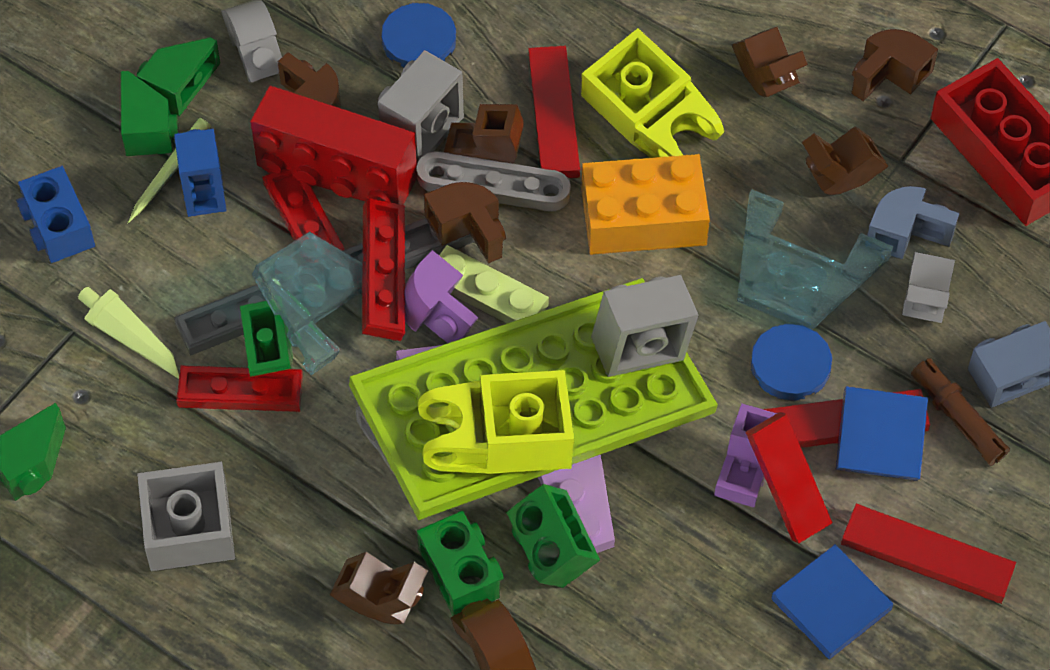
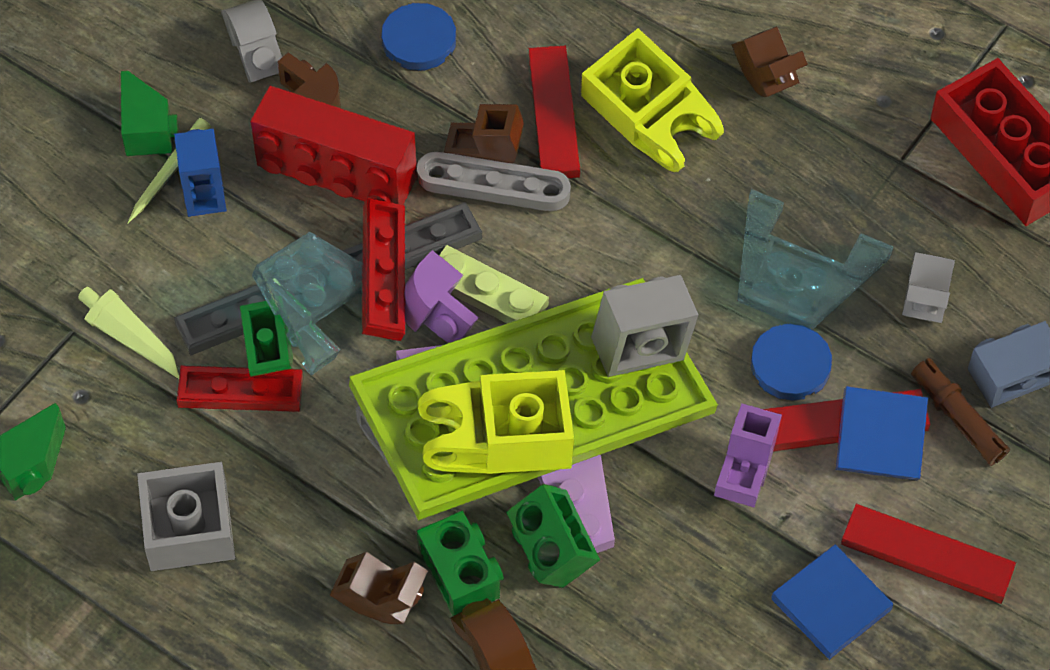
(58, 213): blue brick -> none
(180, 71): green slope -> none
(299, 207): red tile -> none
(424, 101): light grey brick -> none
(466, 210): reddish brown brick -> none
(645, 204): light orange brick -> none
(789, 477): red tile -> none
(845, 162): reddish brown brick -> none
(896, 57): reddish brown brick -> none
(905, 214): sand blue brick -> none

